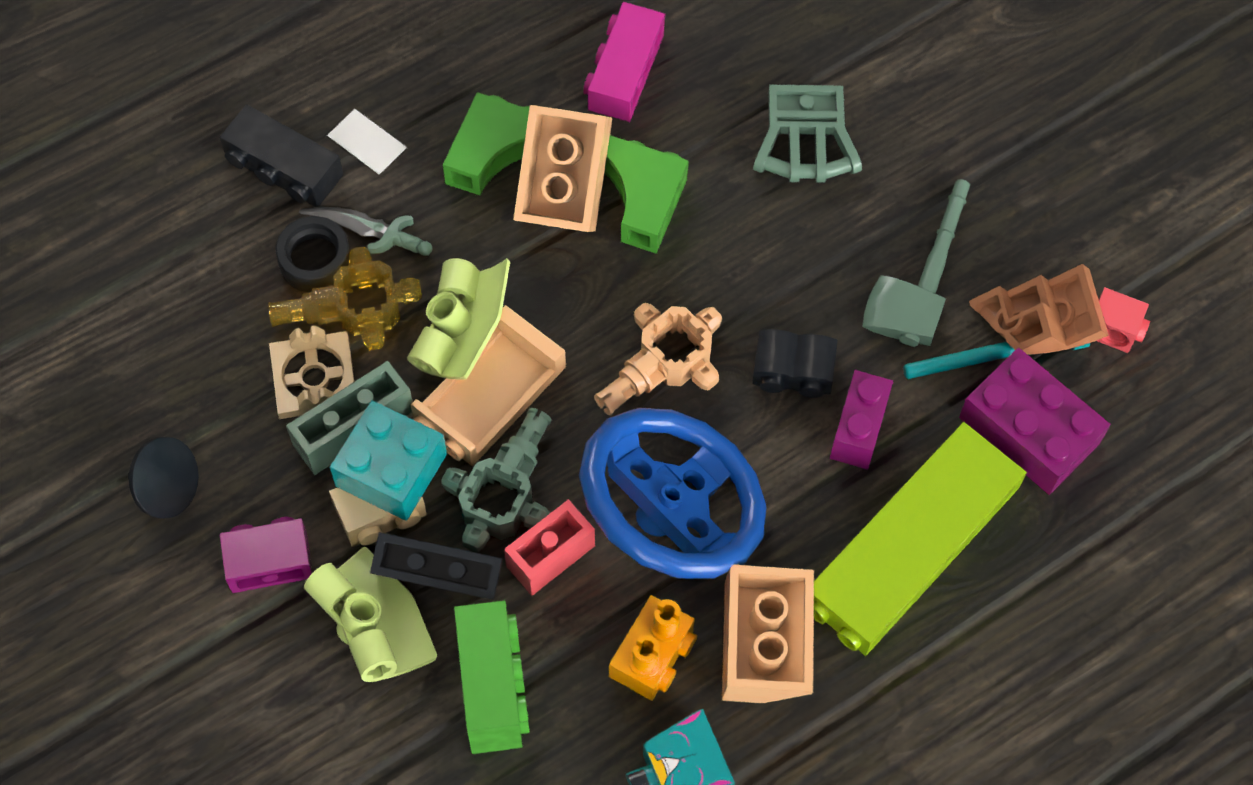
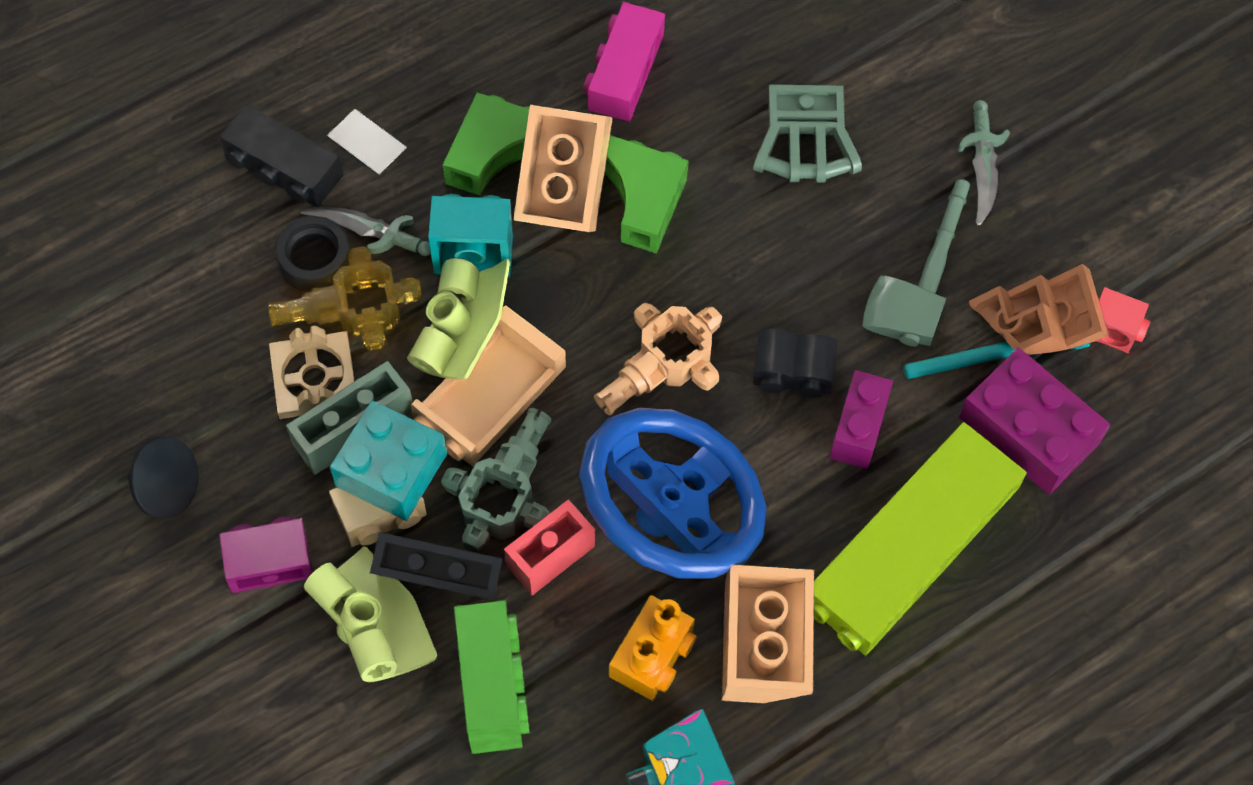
(470, 230): none -> teal brick
(984, 158): none -> piece

